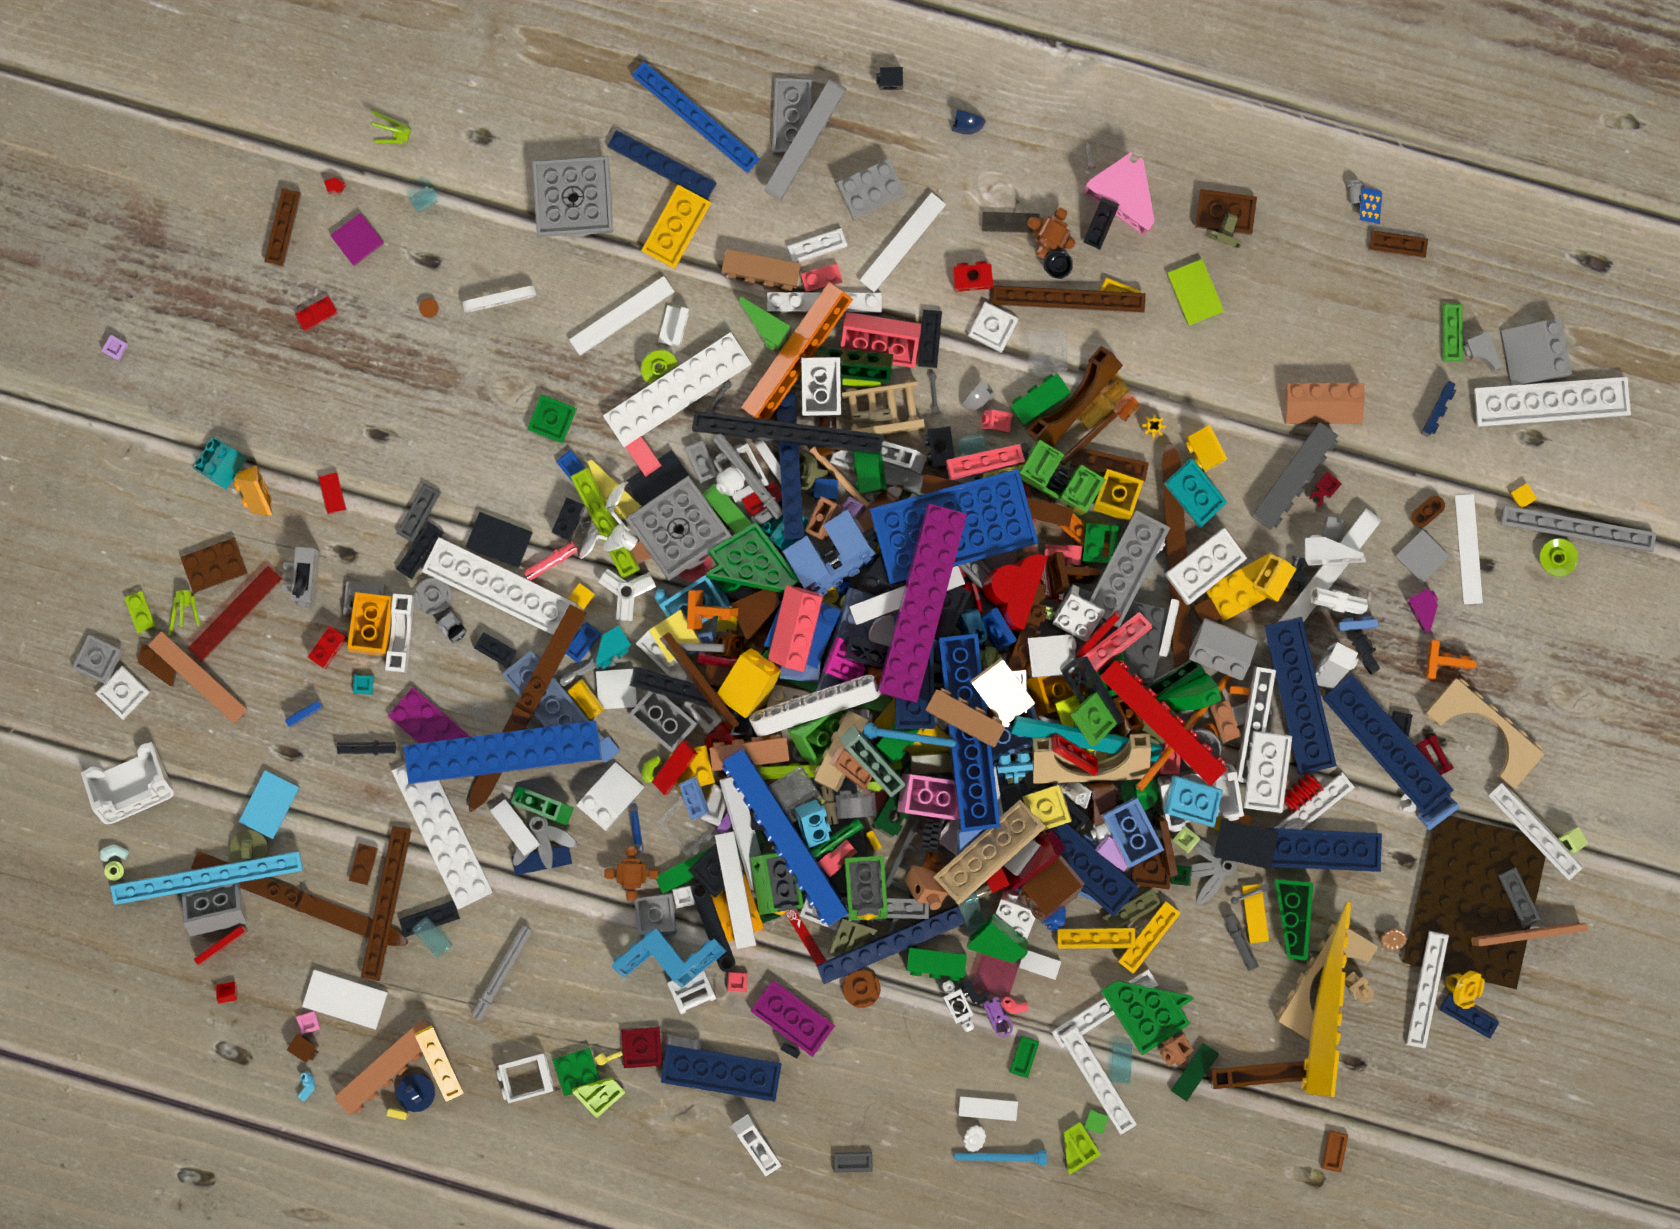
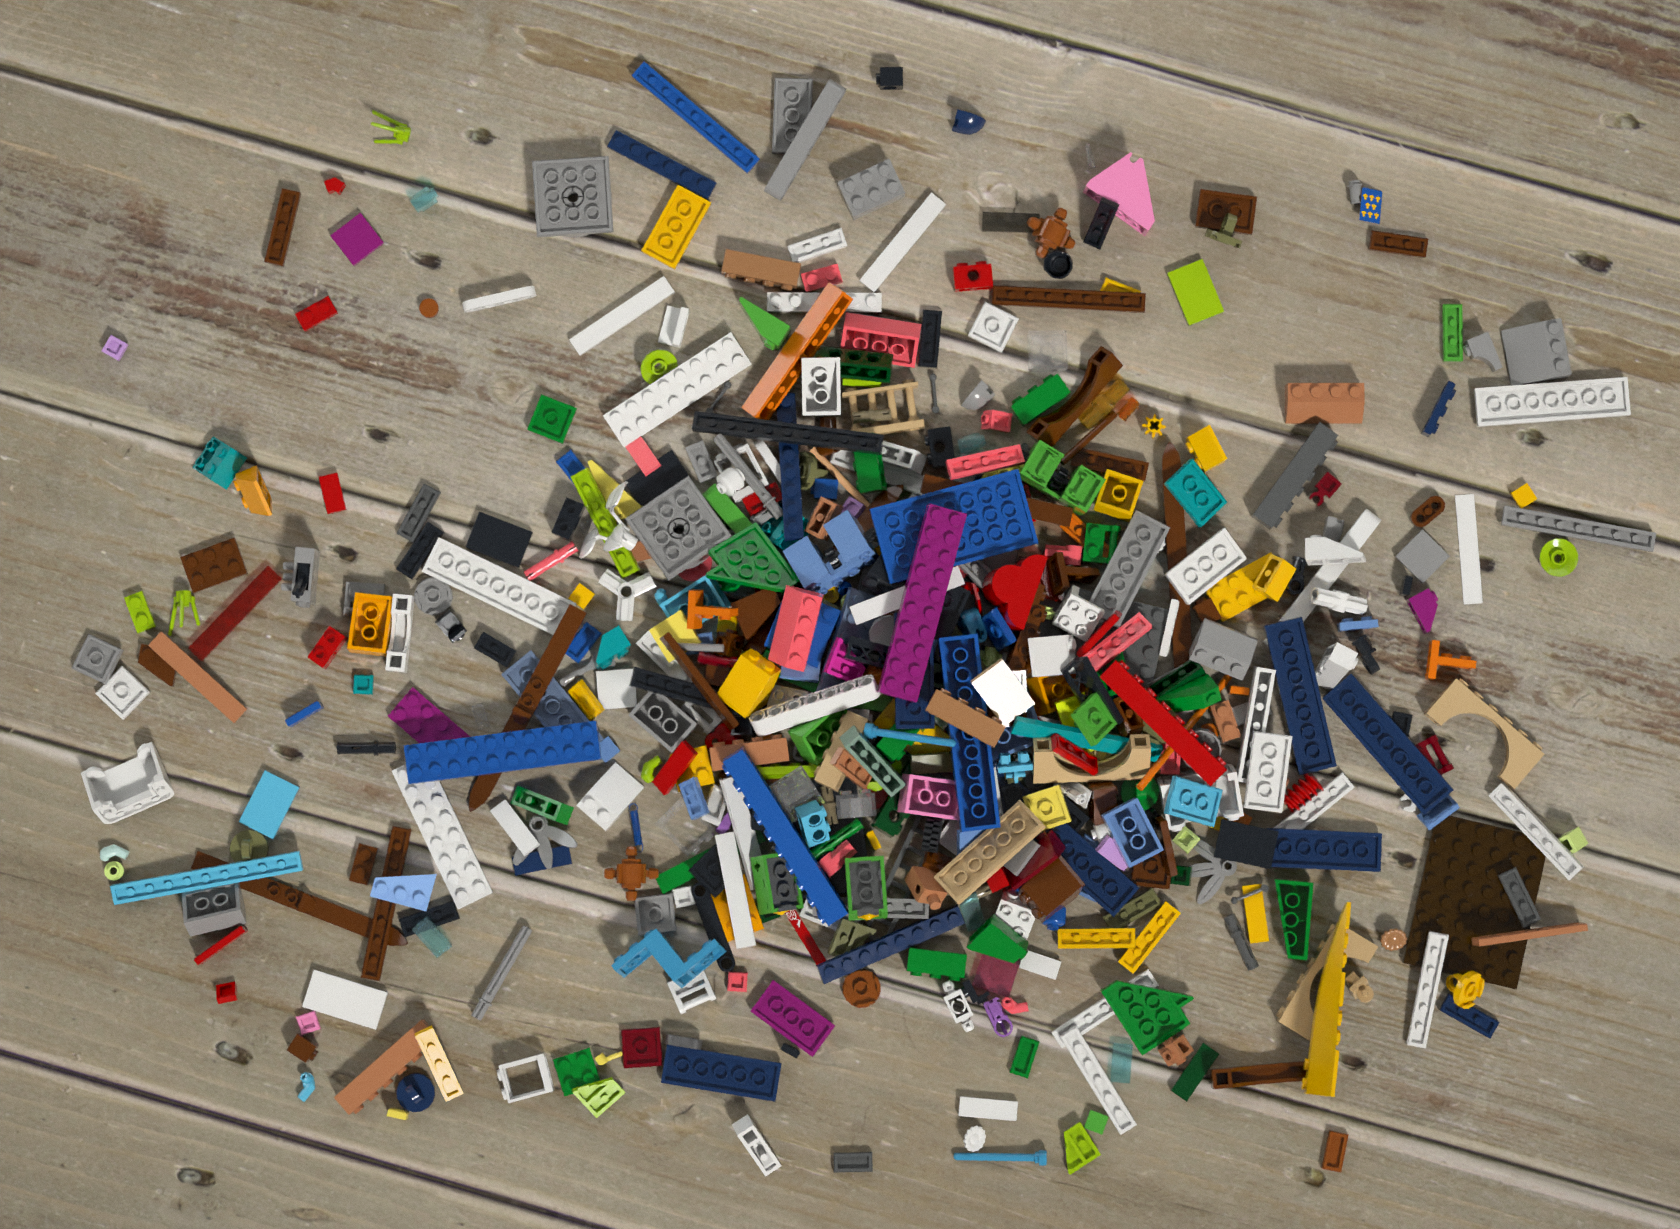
(408, 891): none -> light blue wedge
(1406, 585): none -> black tile

